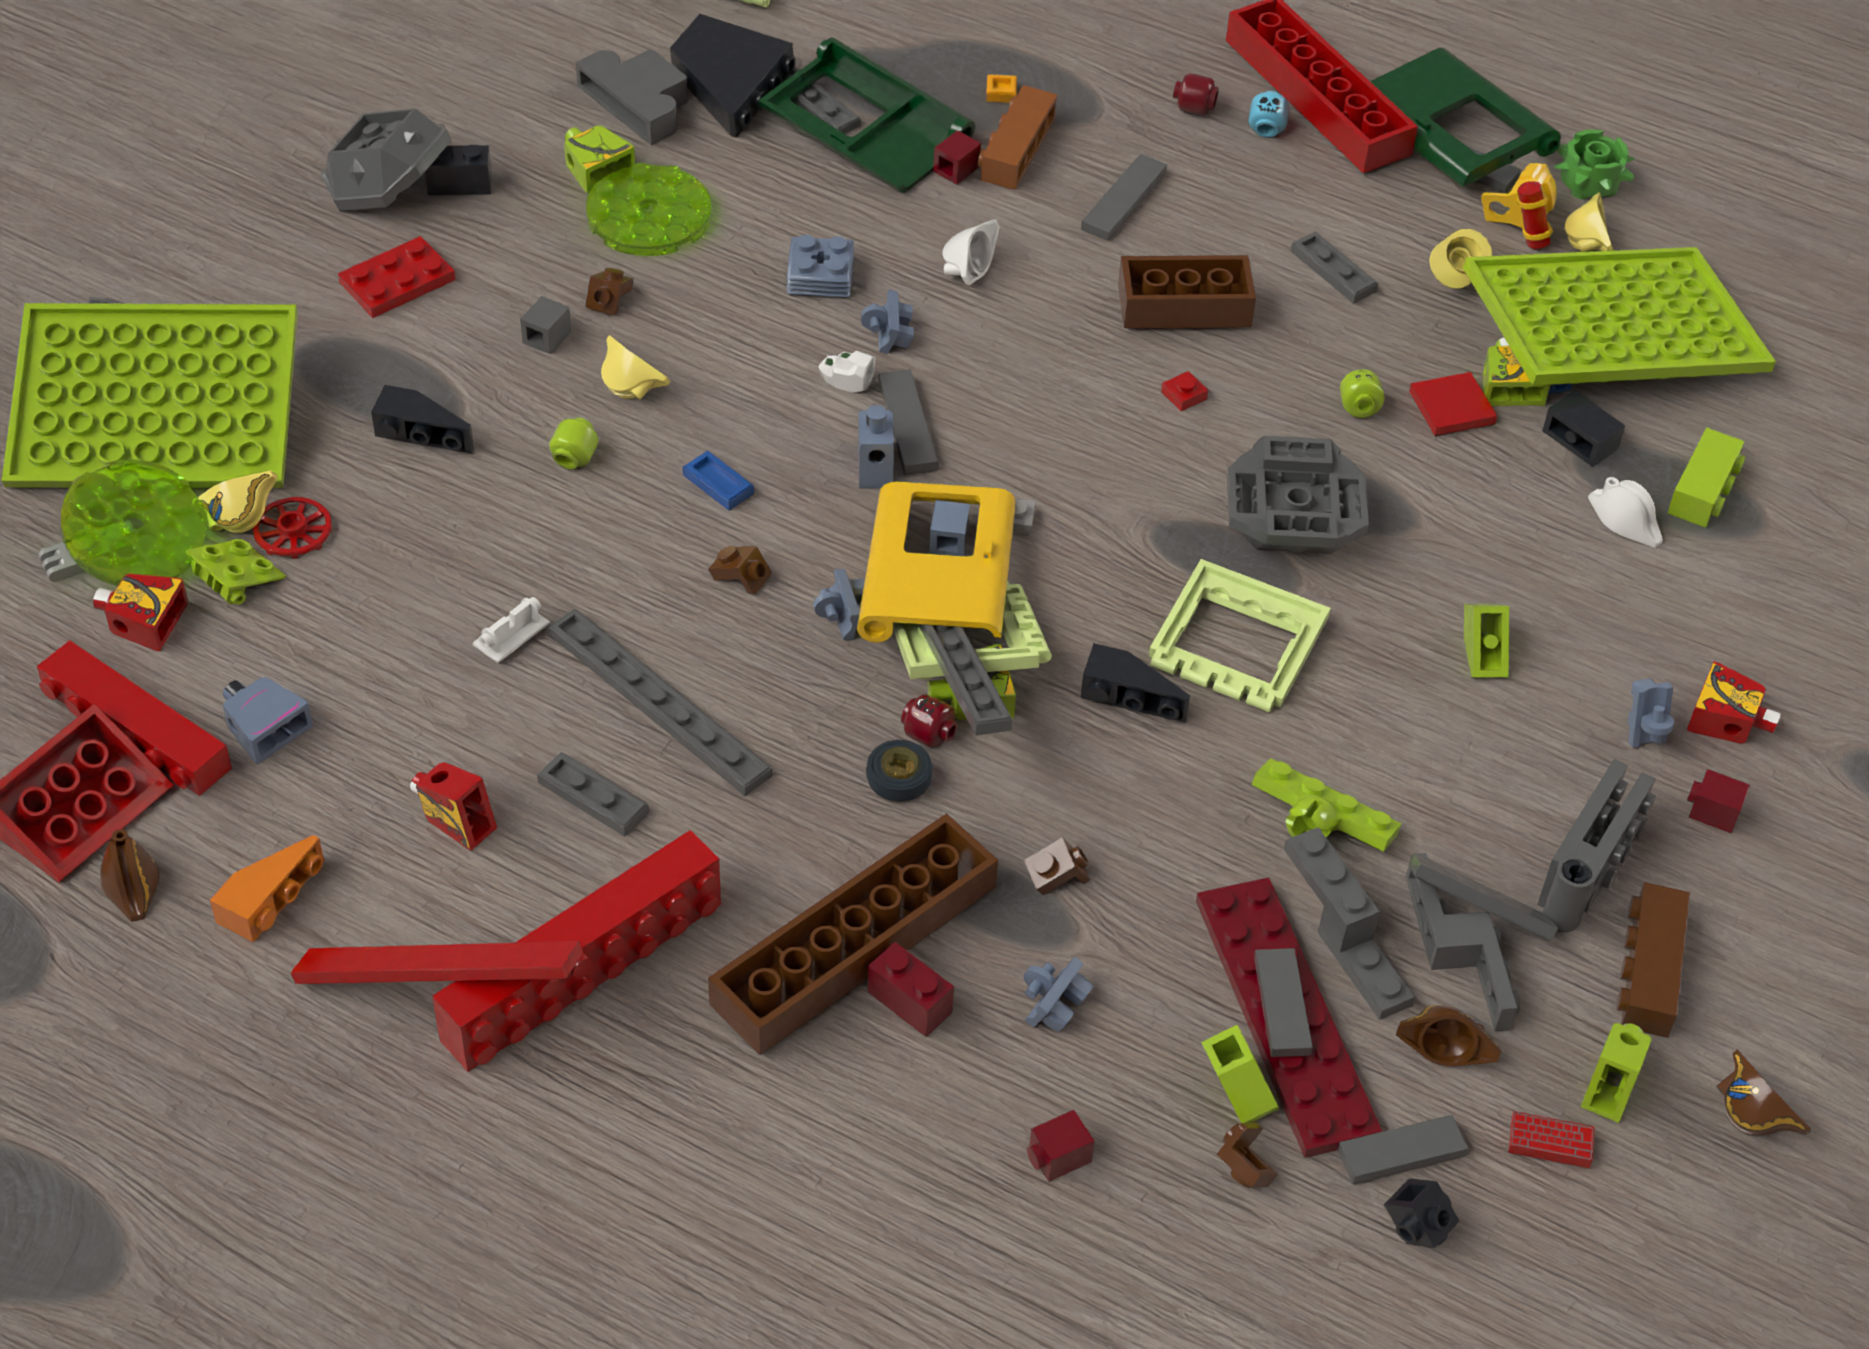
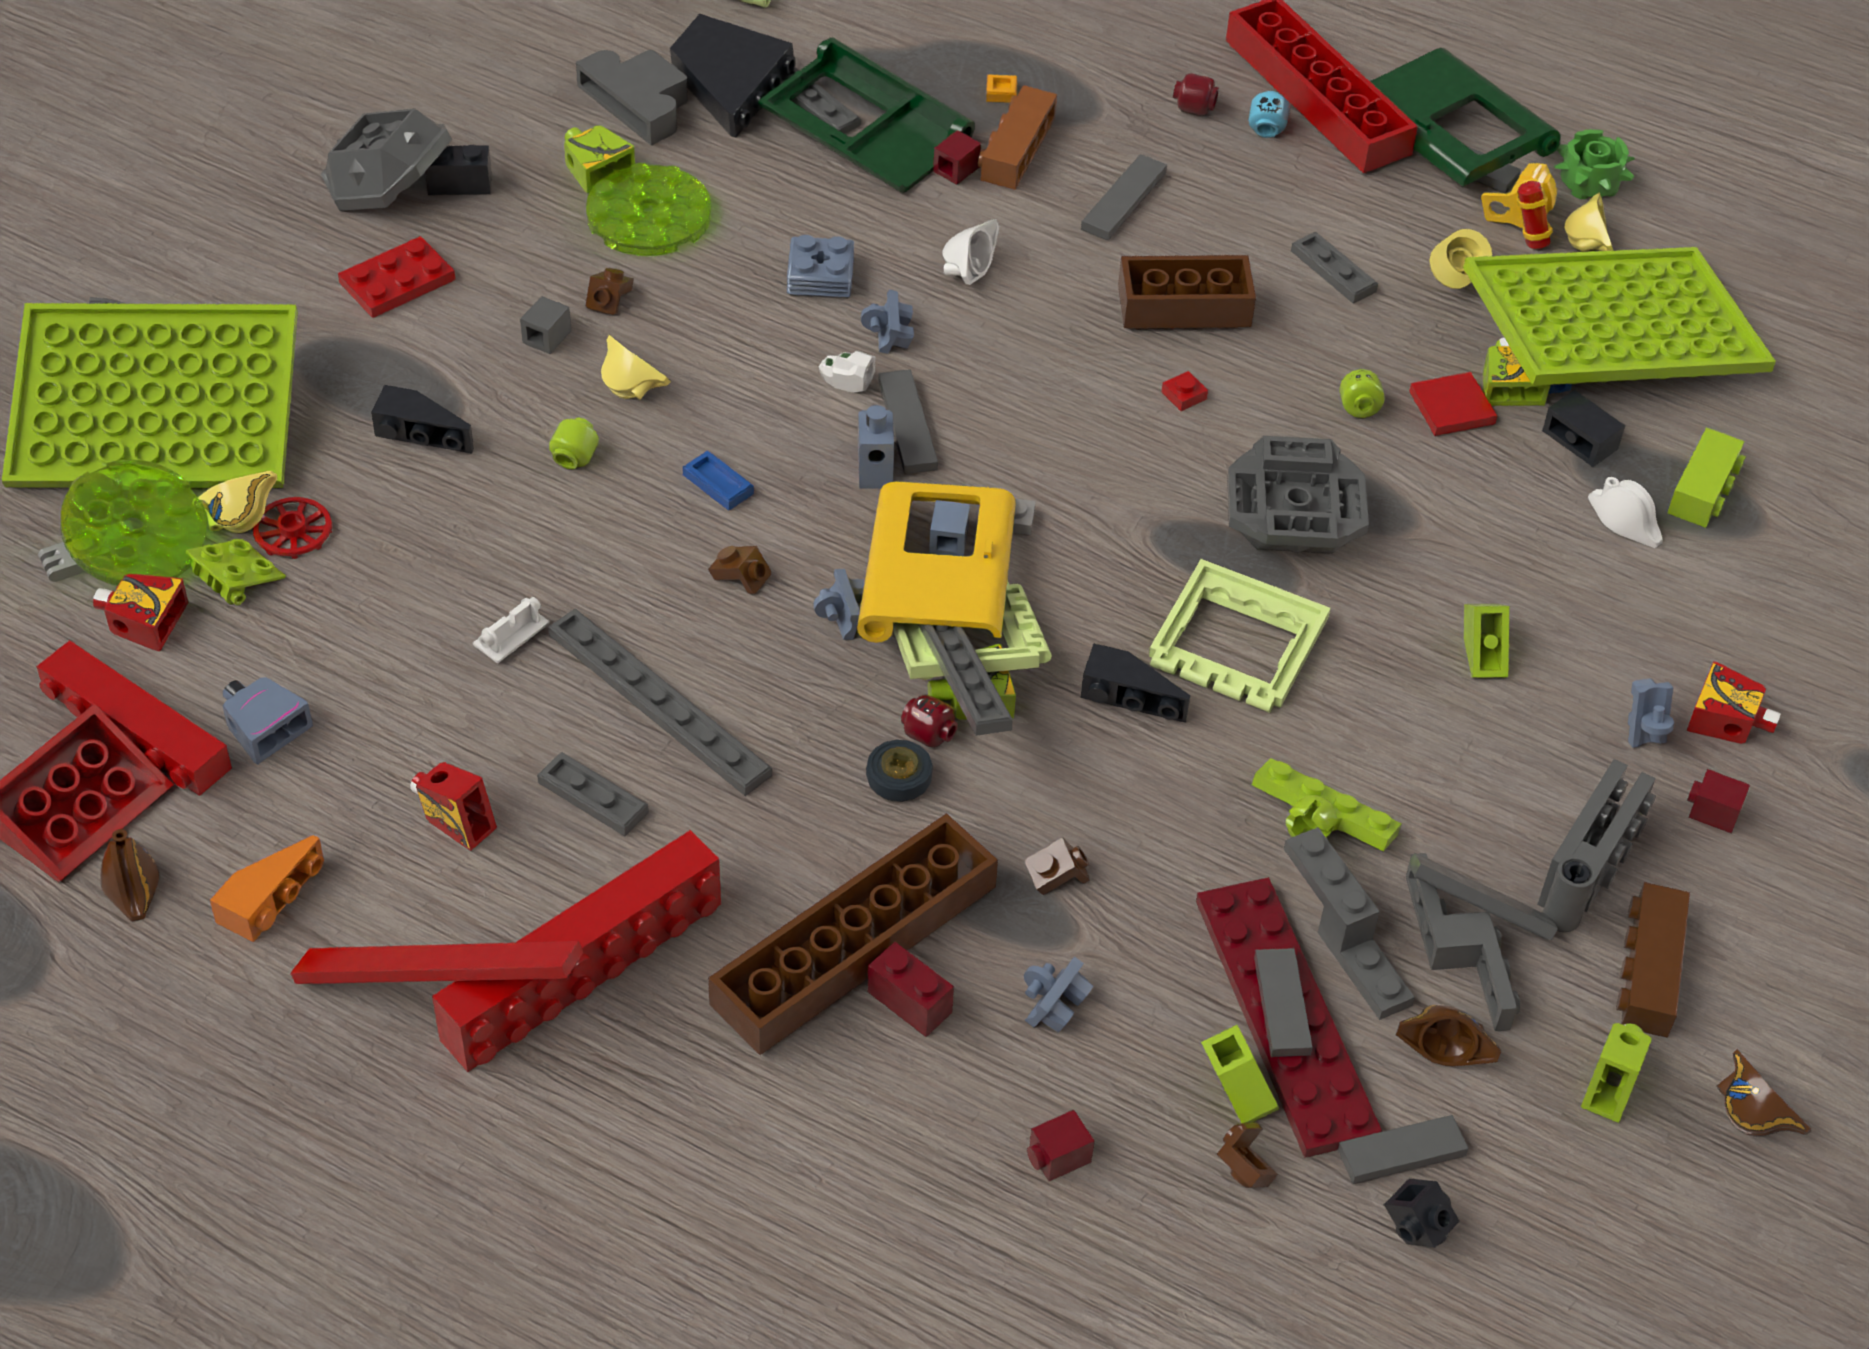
(1551, 1139): red tile -> none

